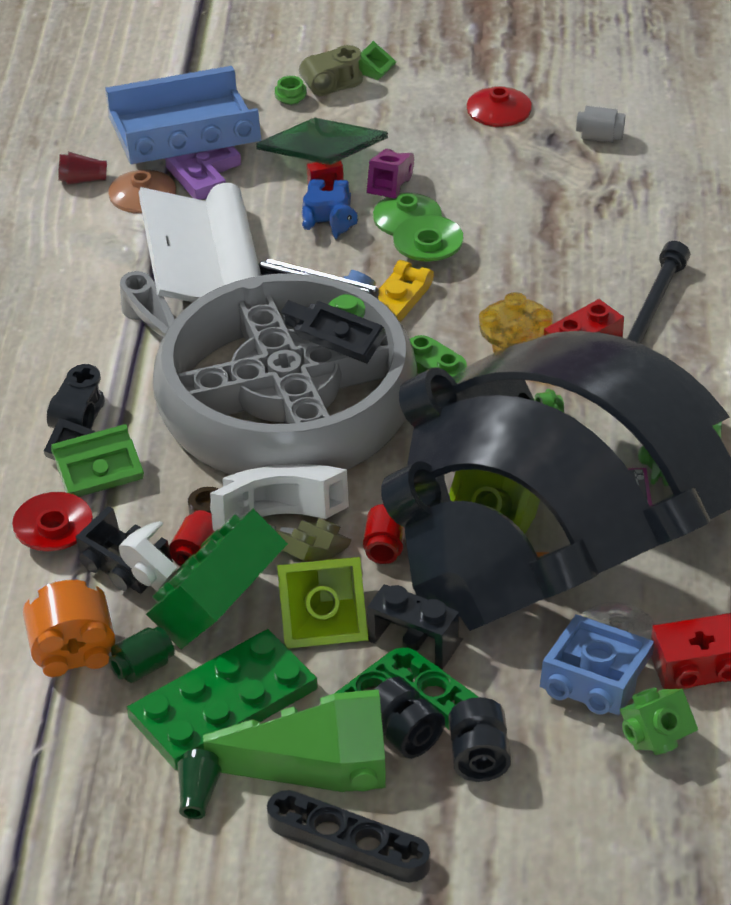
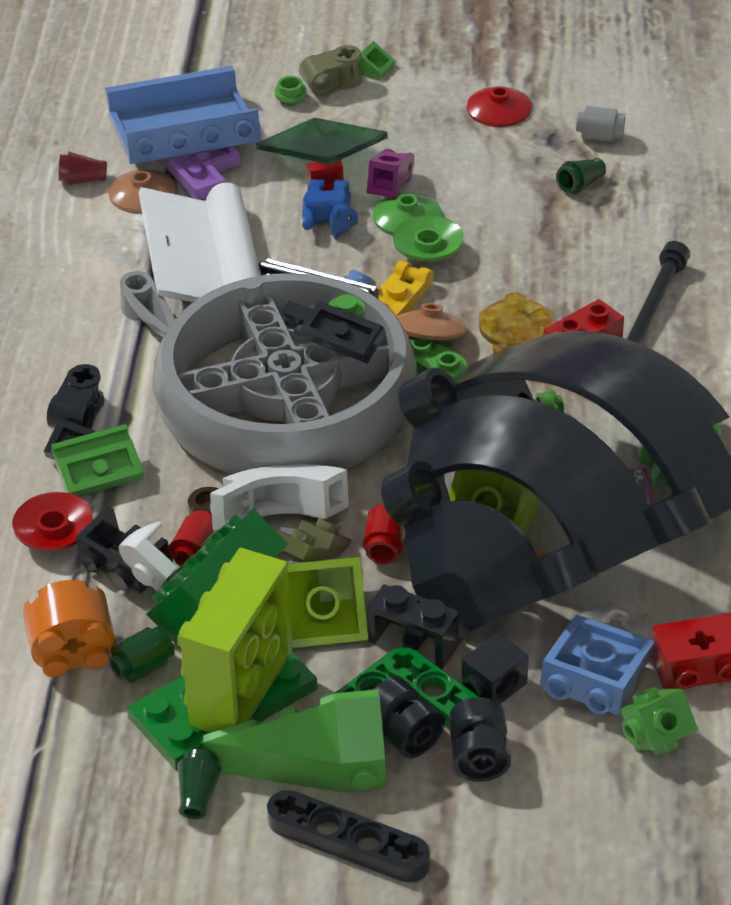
(236, 641): none -> lime slope
(432, 323): none -> nougat dish
(495, 669): none -> black brick
(579, 174): none -> dark green cone

